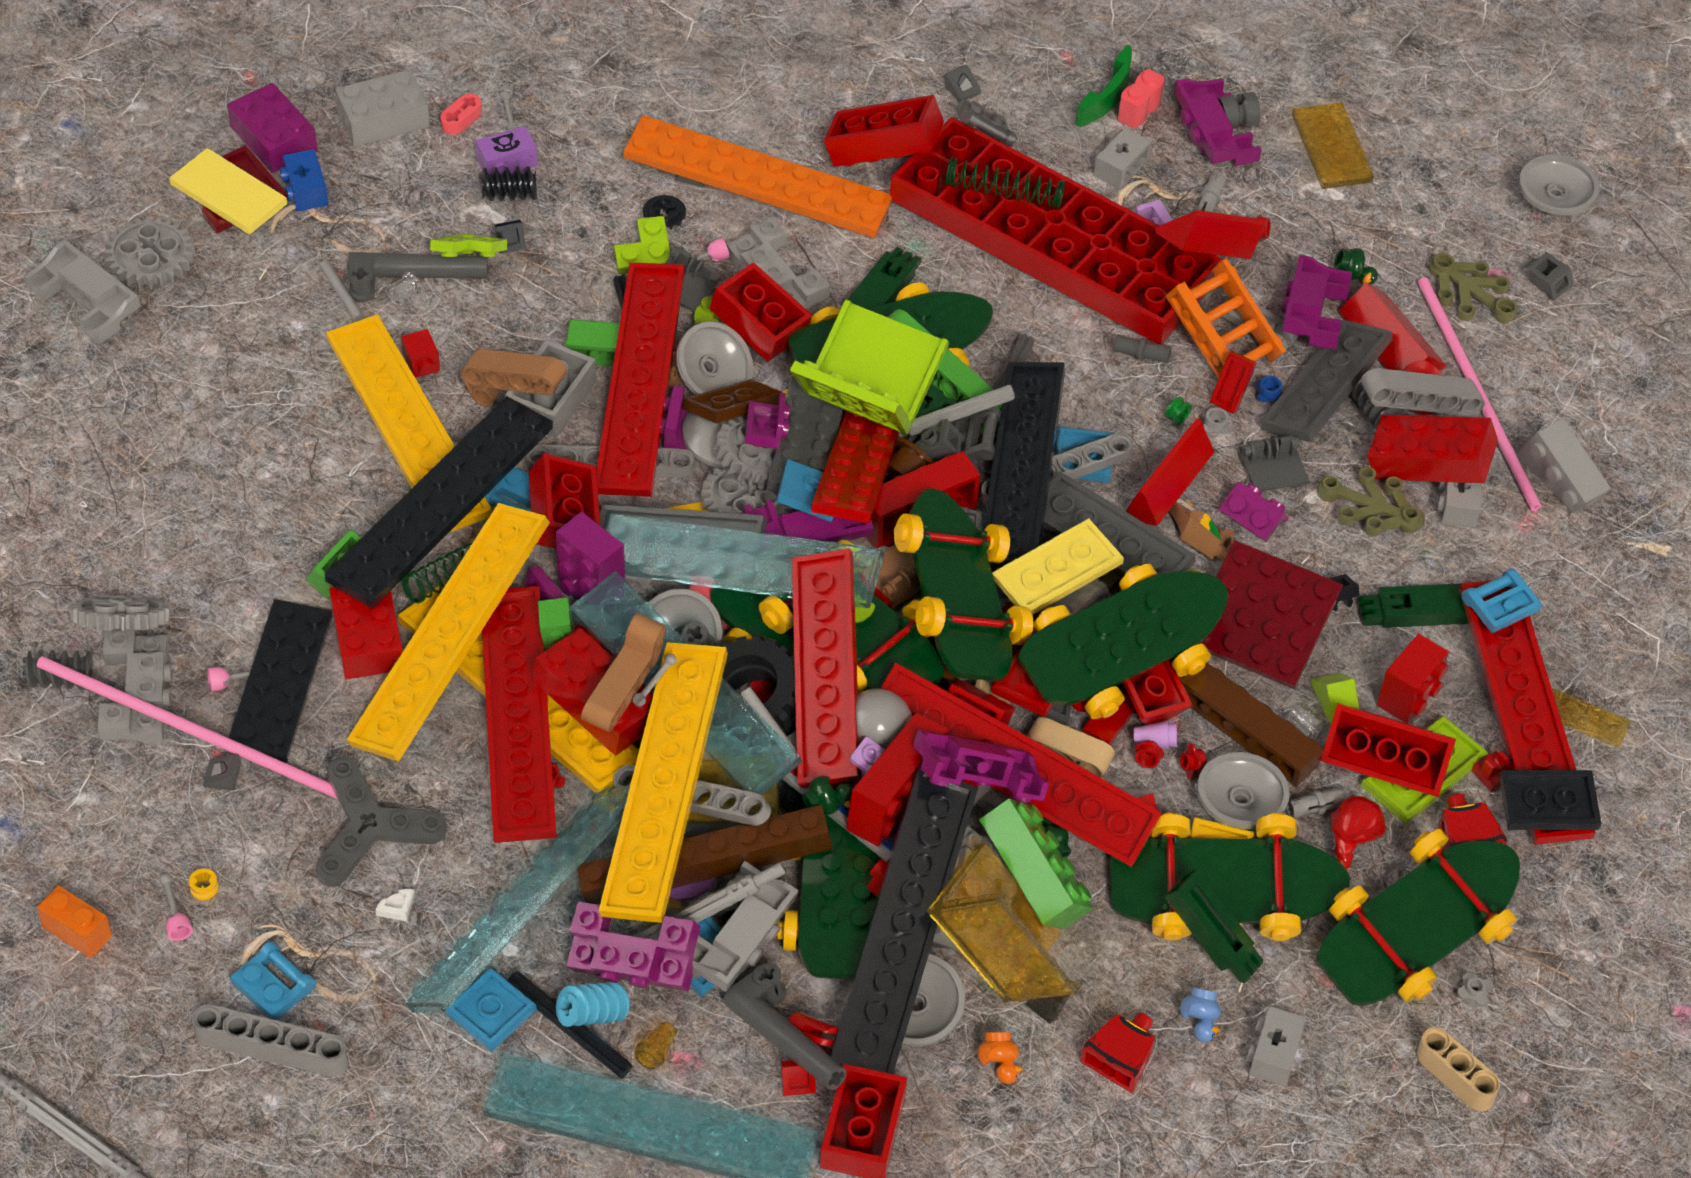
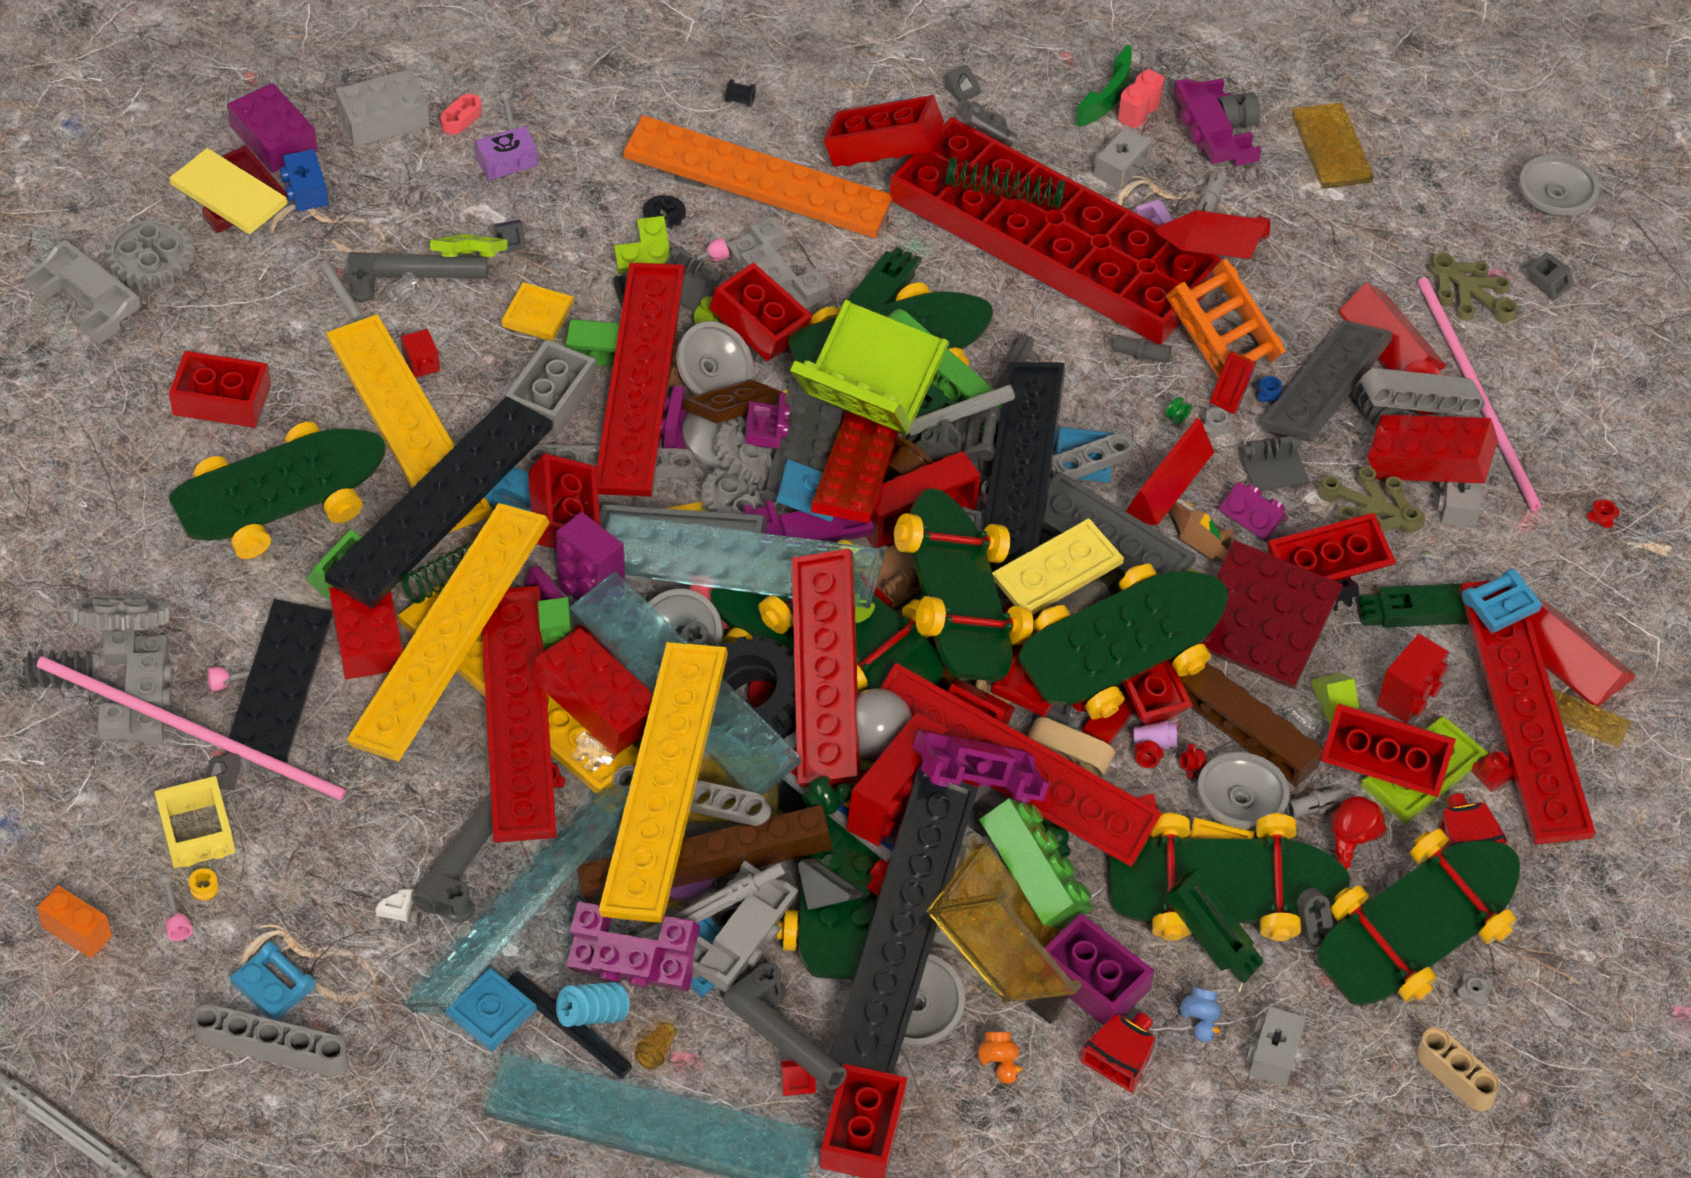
(188, 798): none -> light yellow window
(220, 389): none -> red brick
(270, 485): none -> dark green piece
(389, 823): dark grey piece -> none
(440, 889): none -> dark grey axle
(493, 371): medium nougat beam -> none
(509, 183): black piece -> none
(537, 311): none -> yellow plate
(596, 750): none -> clear tile
(626, 673): medium nougat beam -> none
(639, 698): light grey hinge -> none
(740, 93): none -> black bush
(753, 700): light grey bar -> none
(815, 1029): red arm -> none
(824, 886): none -> dark grey slope
(866, 755): lavender bracket -> none
(1109, 972): none -> magenta brick
(1306, 299): magenta bracket -> none
(1310, 918): none -> dark grey beam
(1337, 548): none -> red slope
(1354, 261): dark green animal -> none
(1550, 800): black plate -> none
(1564, 466): light grey wedge -> none
(1577, 657): none -> slope
(1603, 513): none -> red plate

